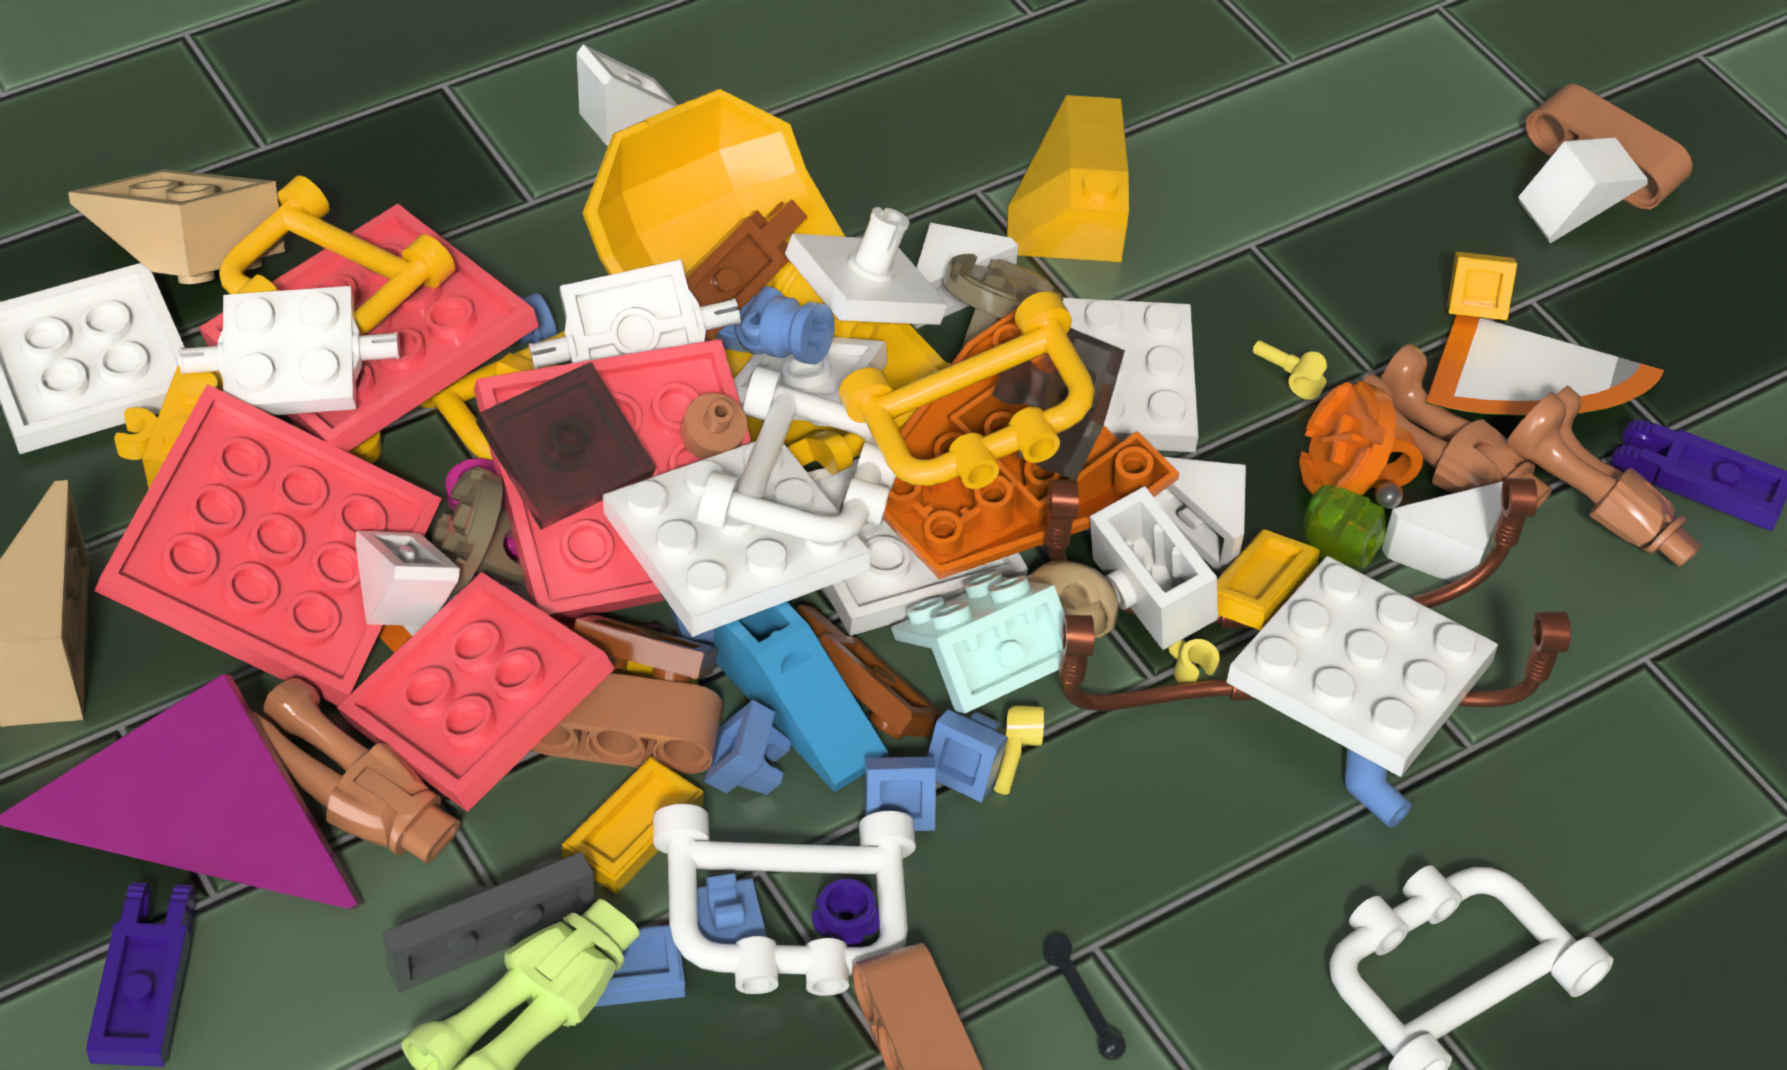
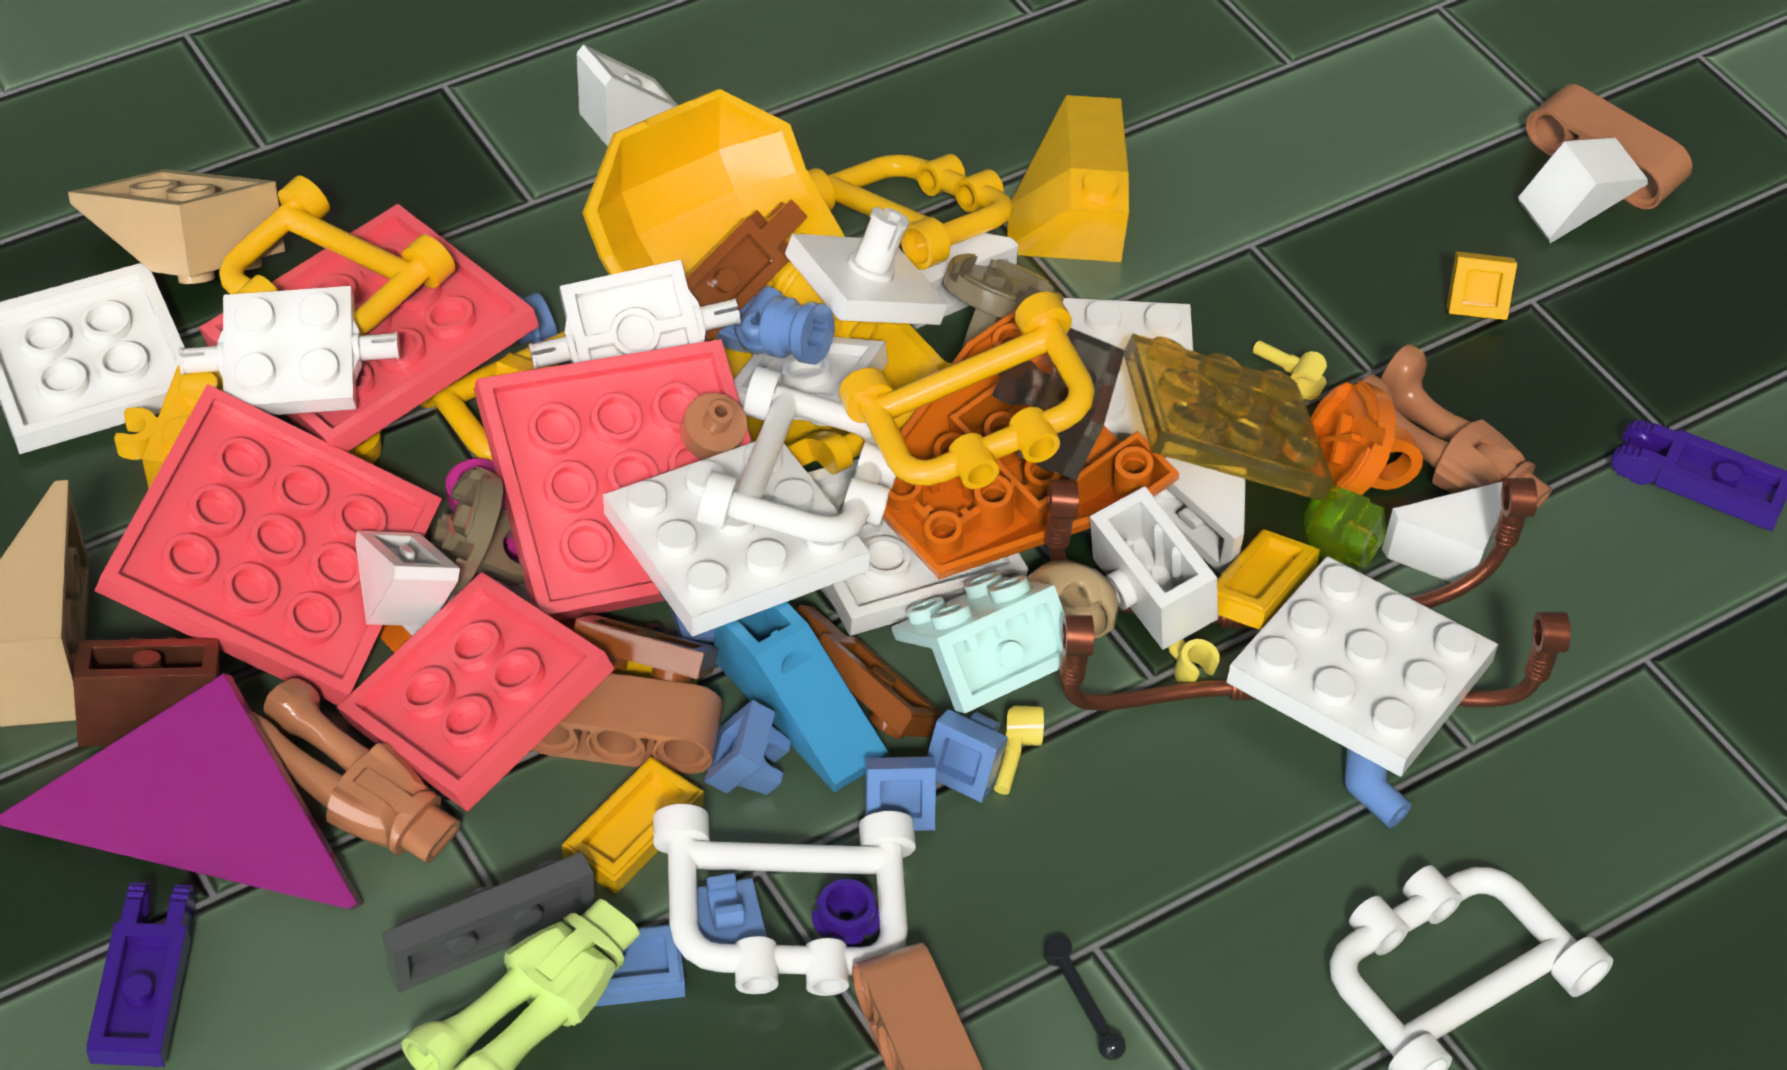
(134, 680): none -> copper brick
(565, 445): clear smoke plate -> none
(926, 239): none -> yellow bar
(1226, 416): none -> clear yellow plate
(1388, 494): flat silver piece -> none
(1511, 370): white sticker -> none
(1622, 500): nougat piece -> none

